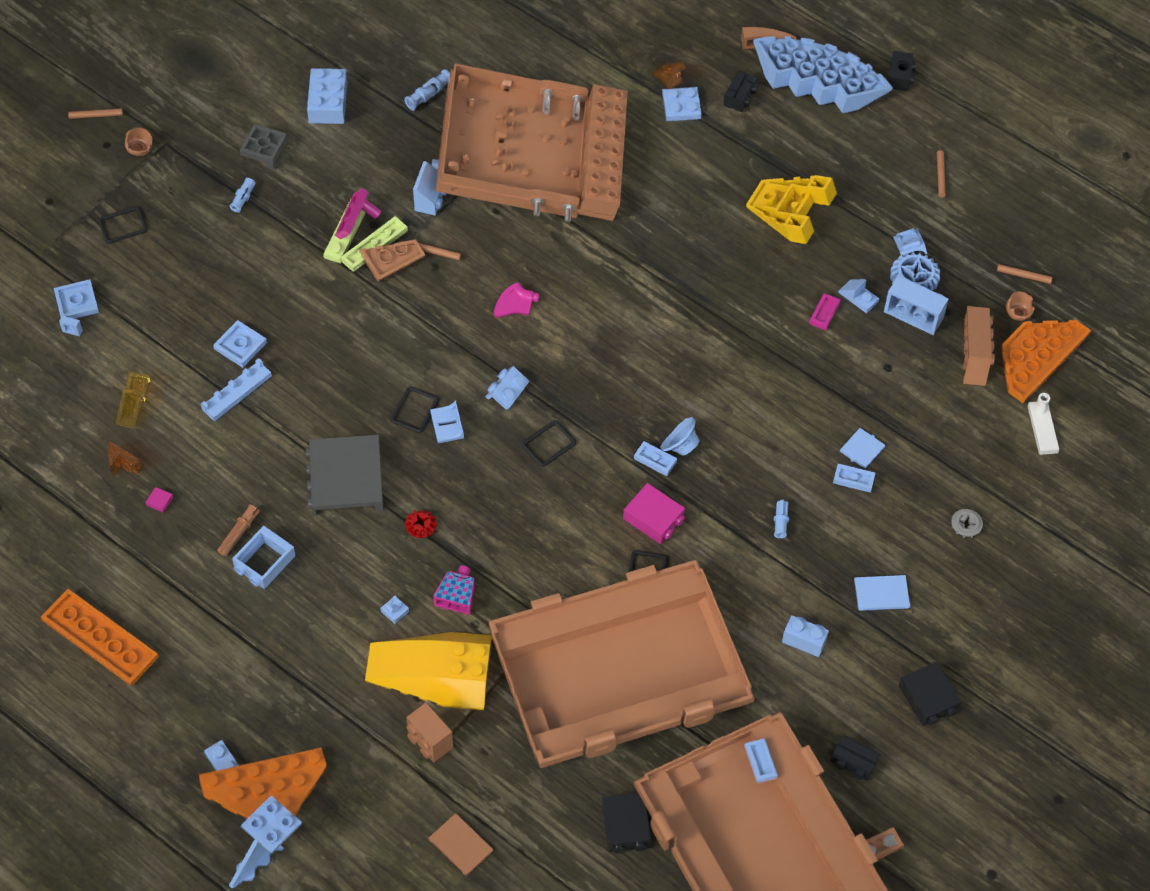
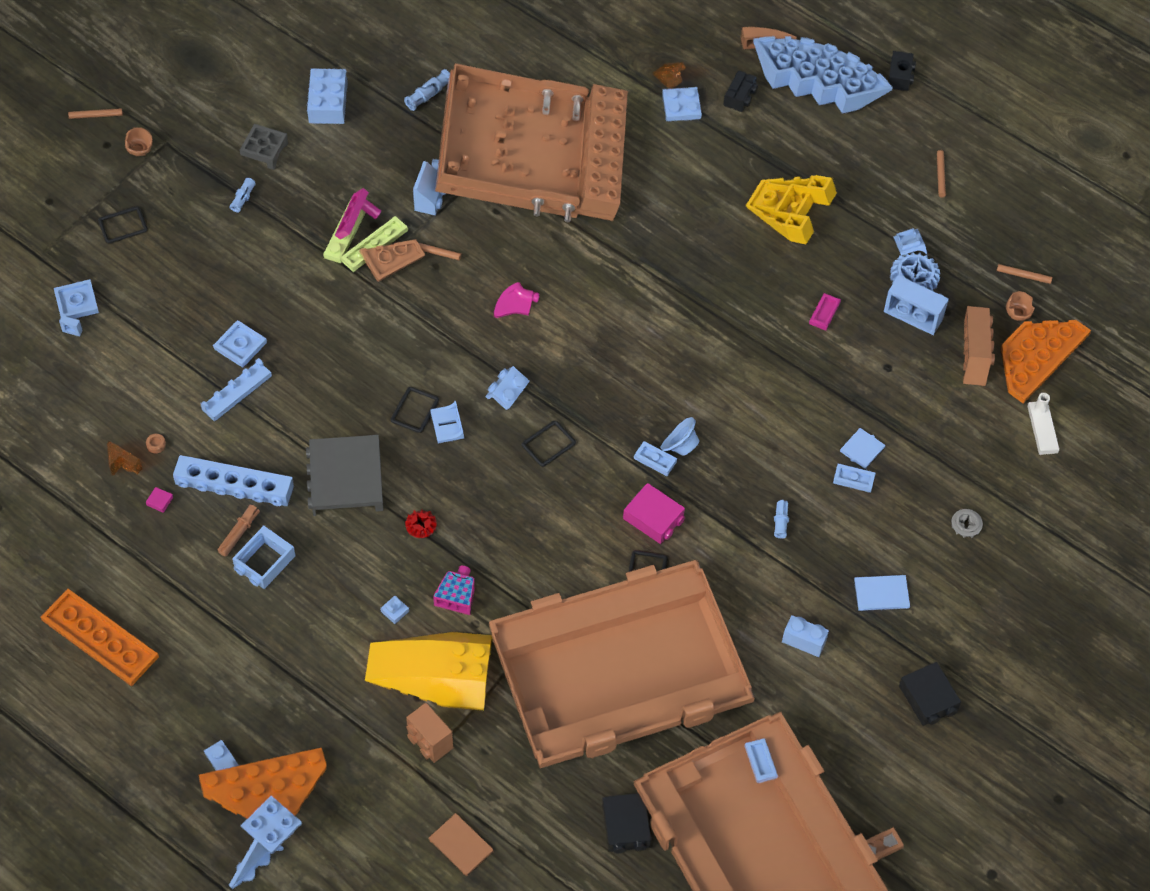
(132, 400): clear yellow slope -> none
(155, 443): none -> nougat tile
(225, 473): none -> light blue brick
(855, 758): black brick -> none
(856, 293): light blue slope -> none

